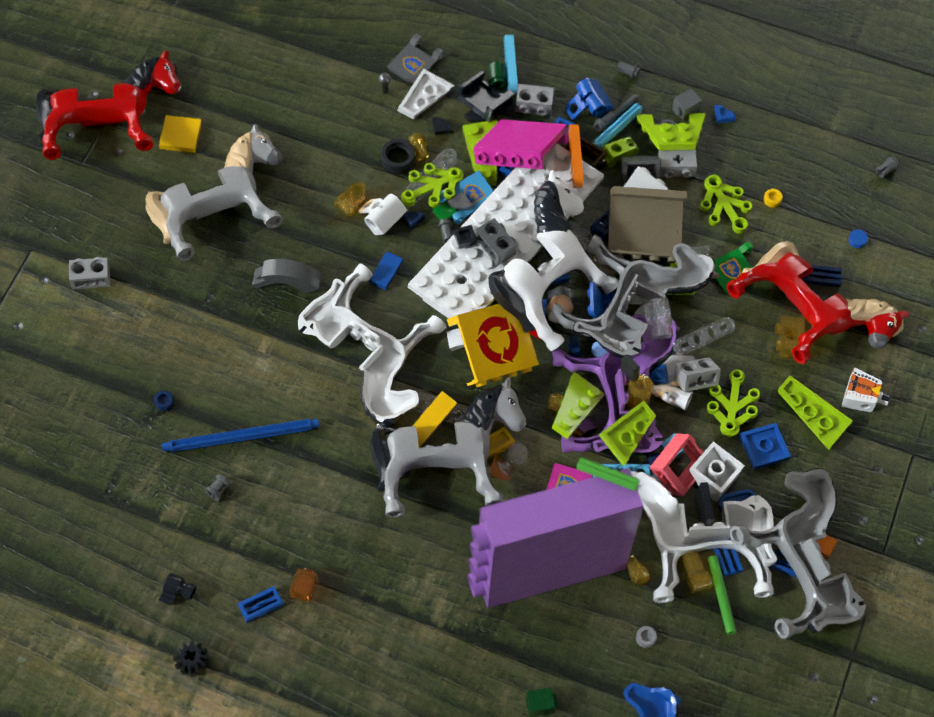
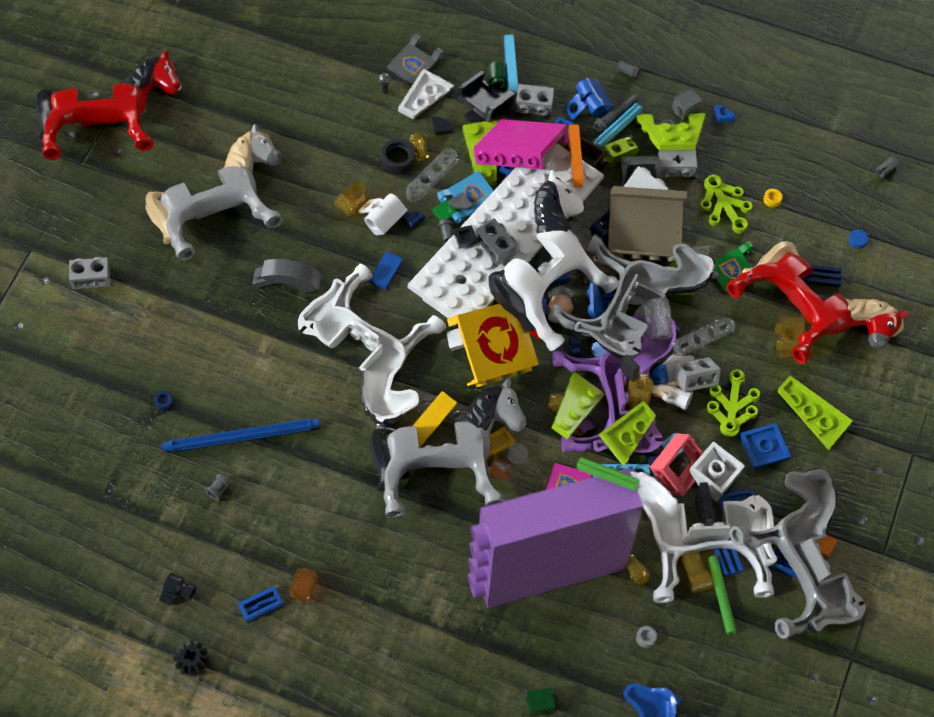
(180, 134): yellow tile -> none
(449, 176): lime plant -> none
(863, 392): torso -> none

